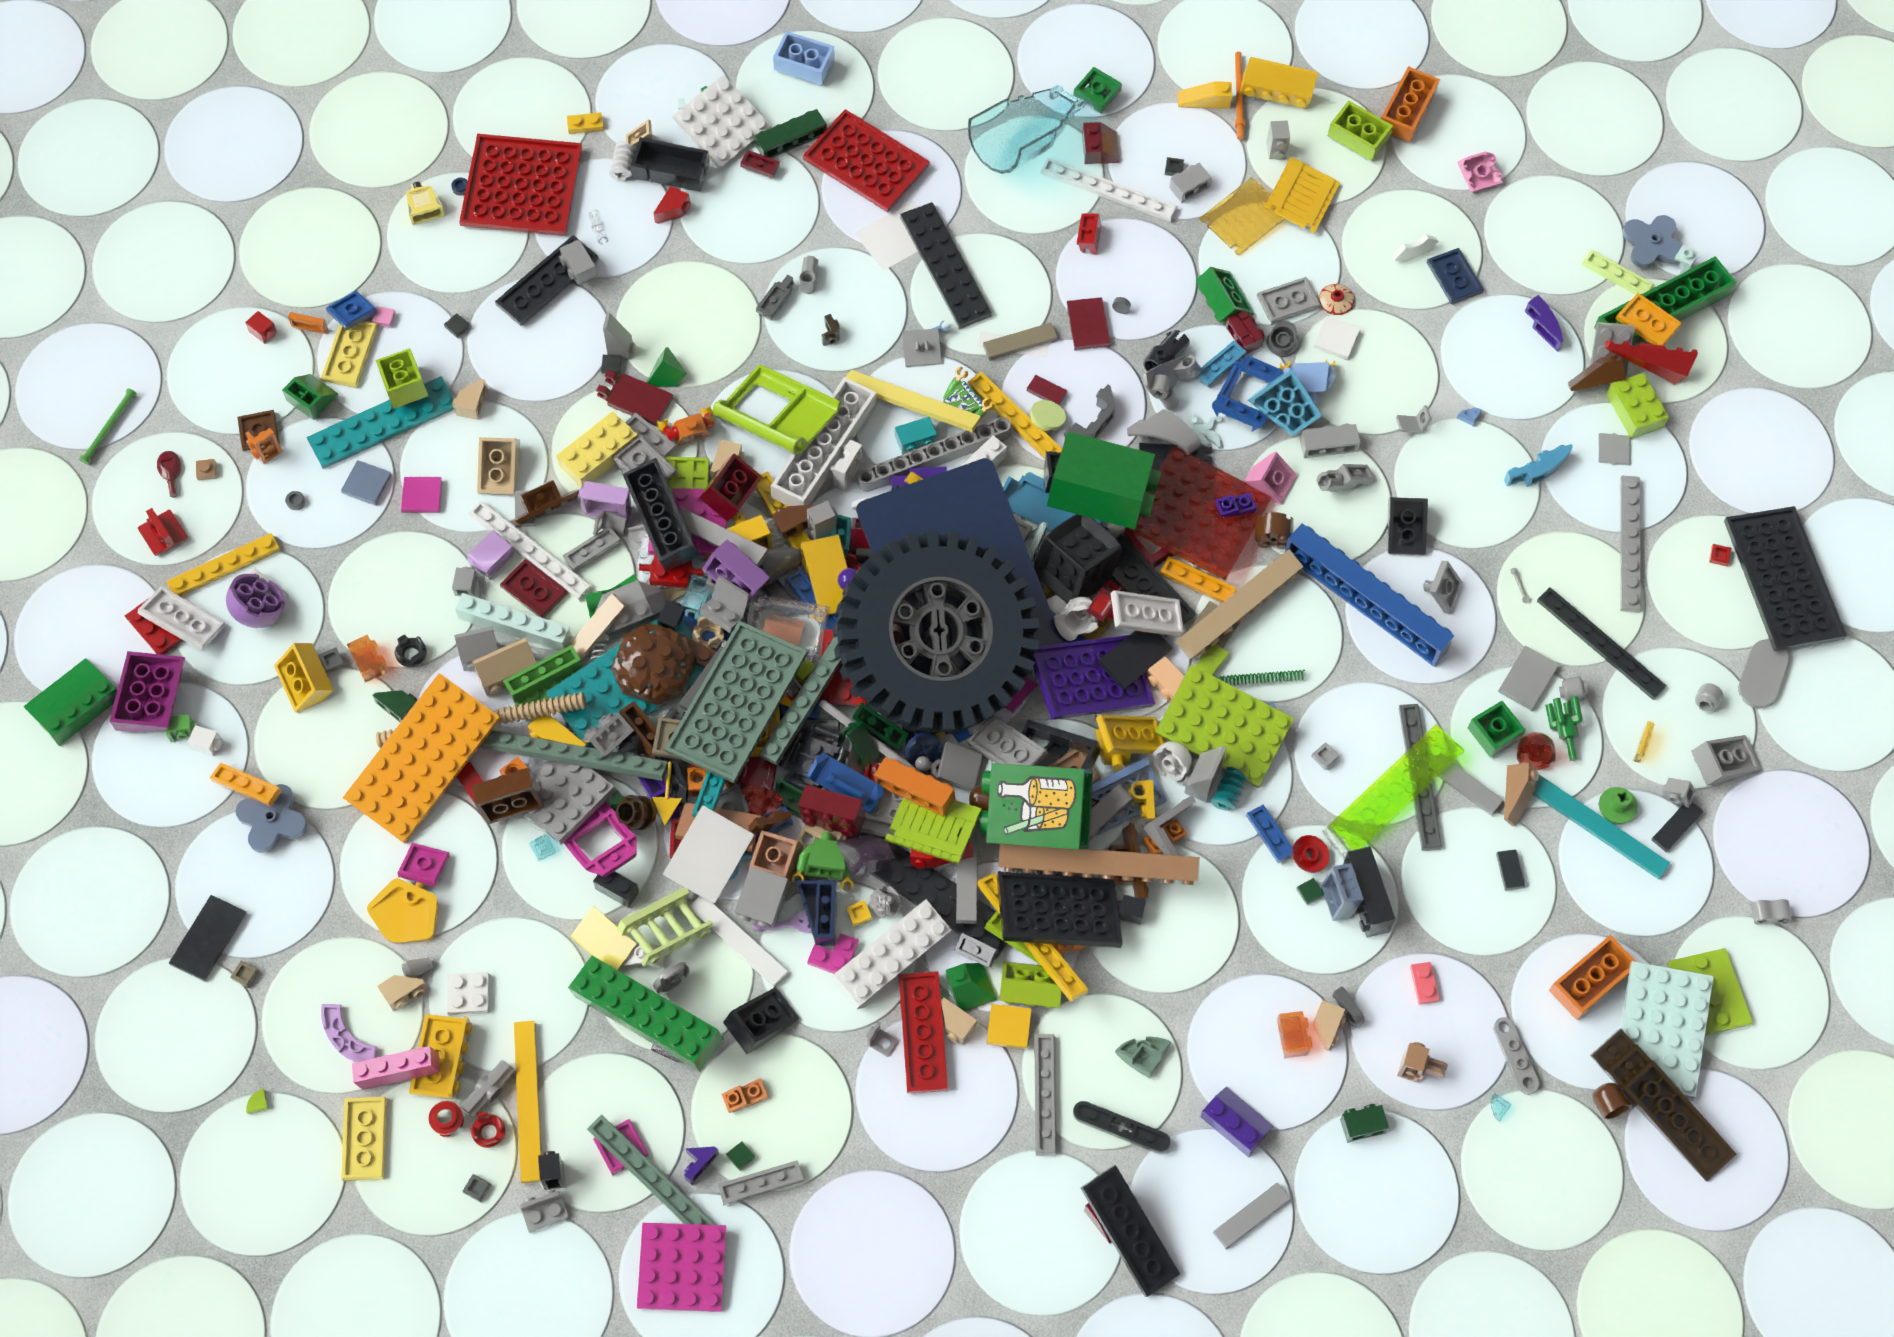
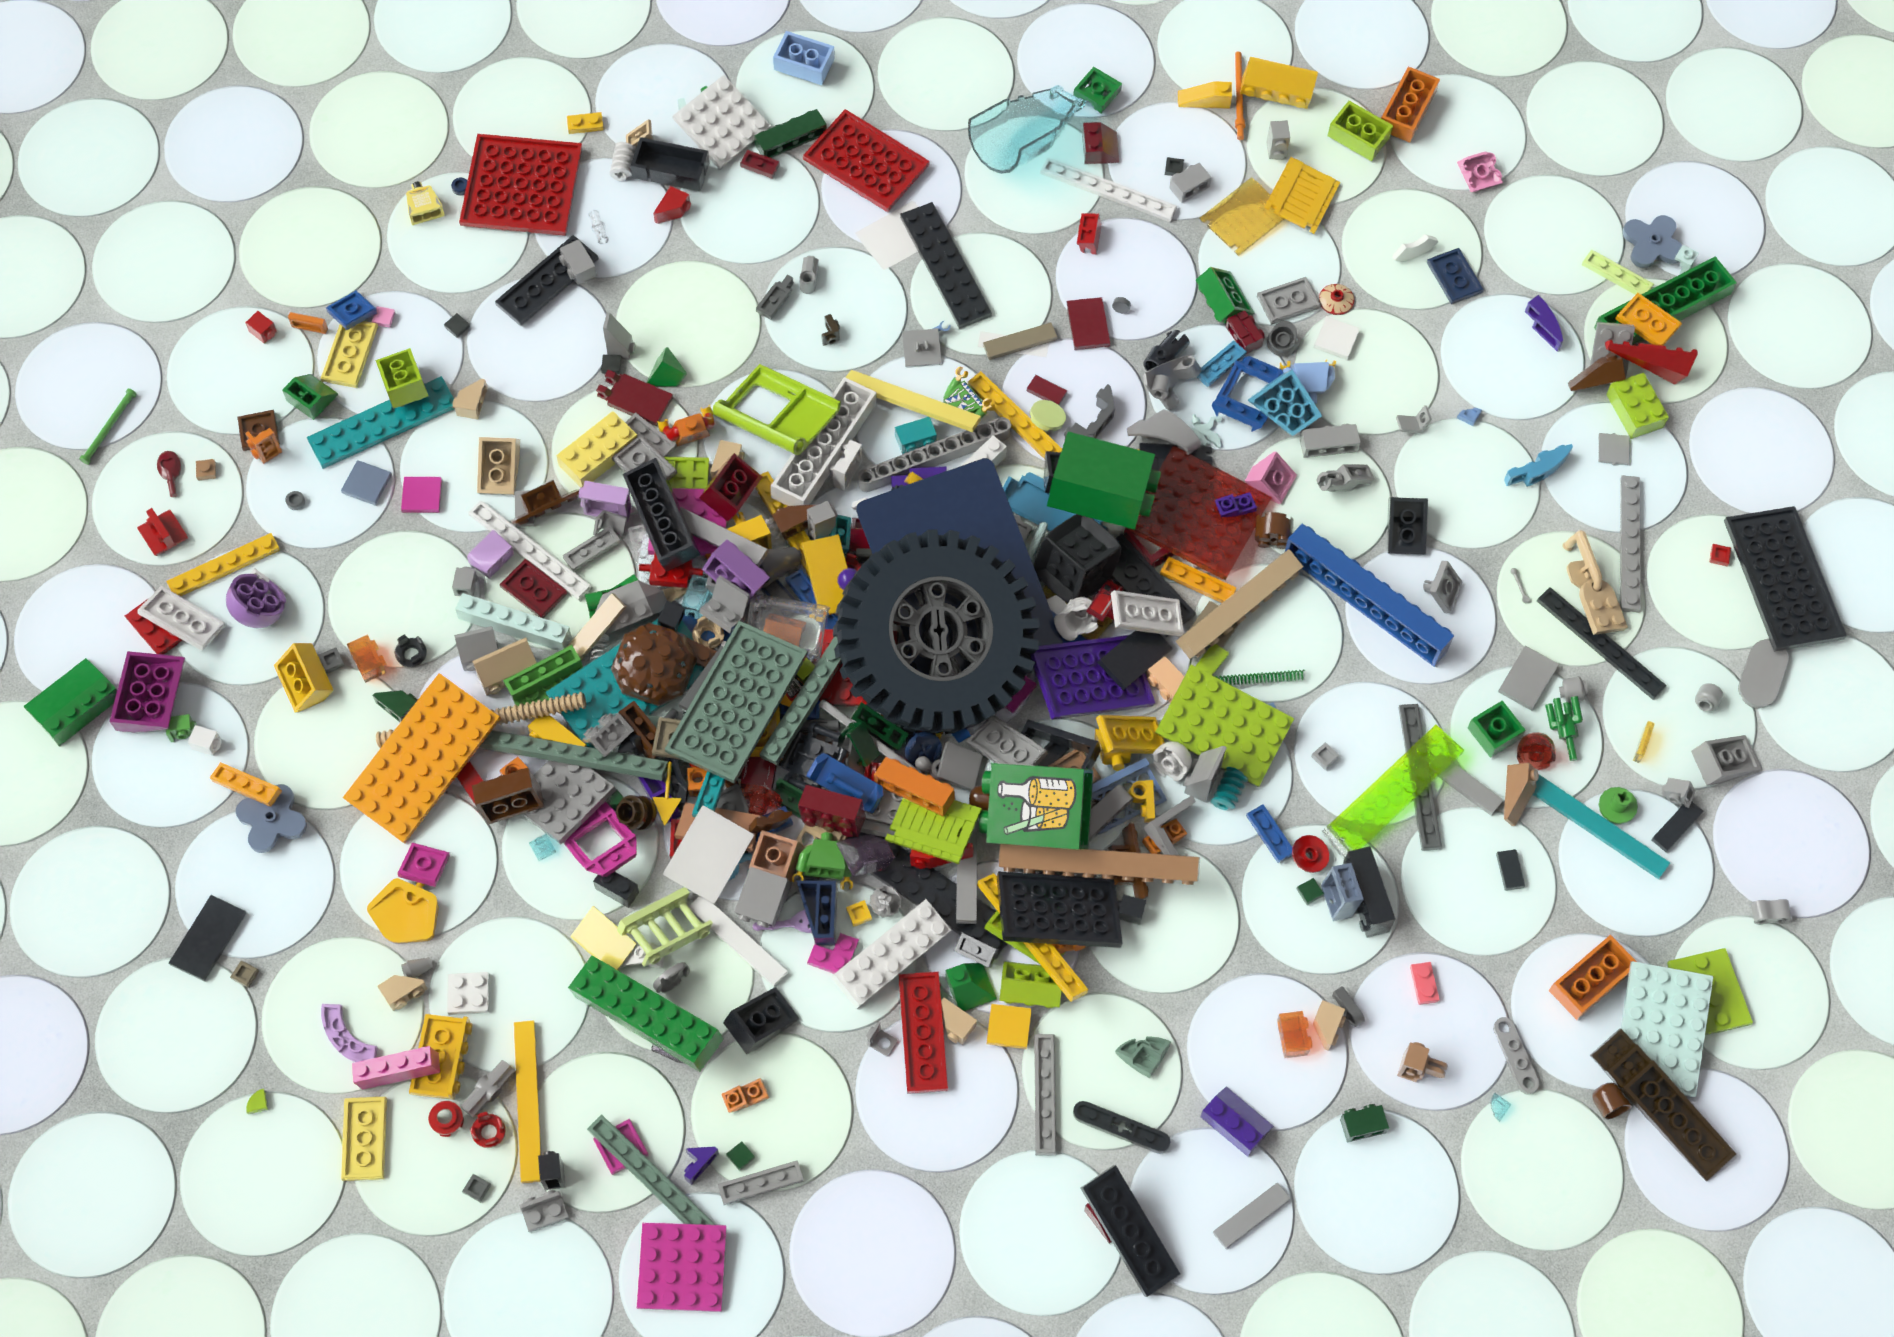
(1595, 594): none -> tan plate

